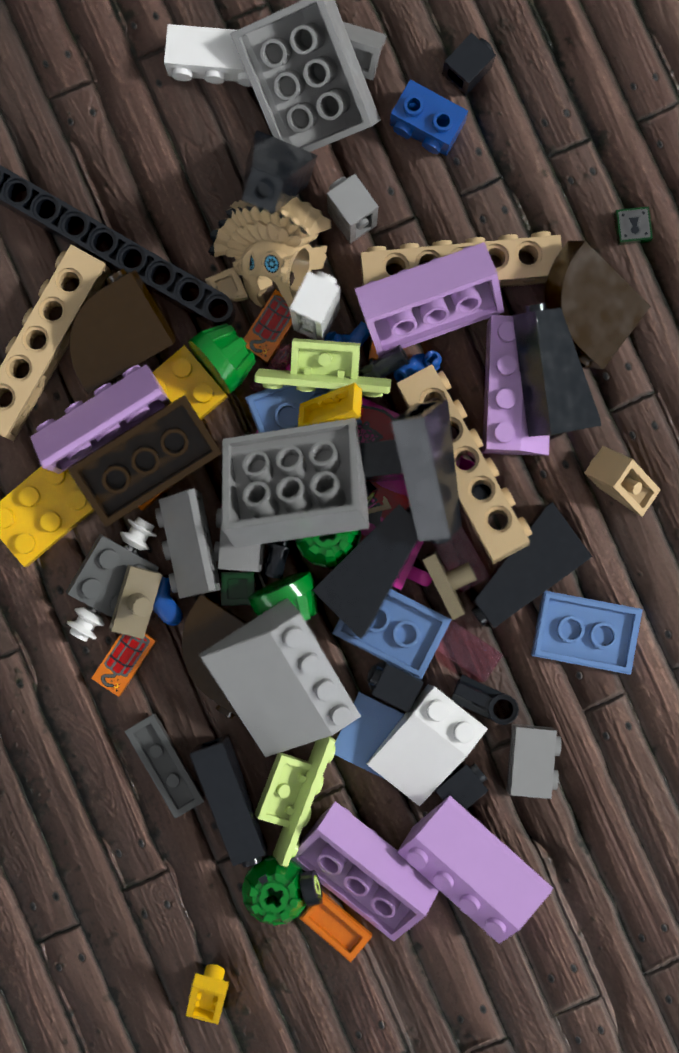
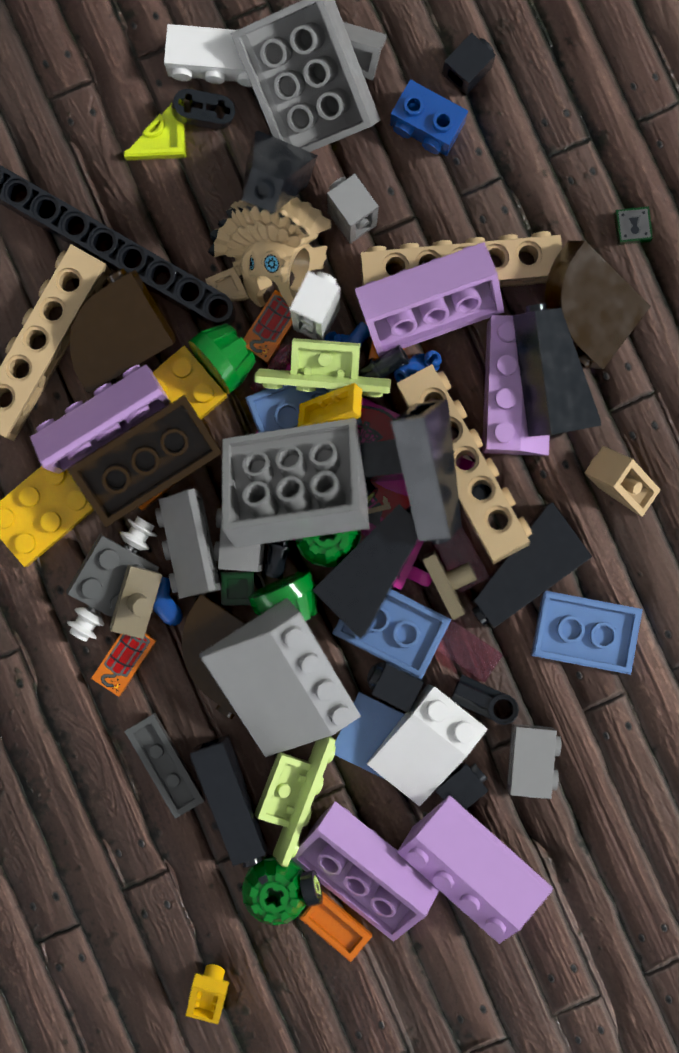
(160, 140): none -> neon yellow tile
(203, 109): none -> black beam

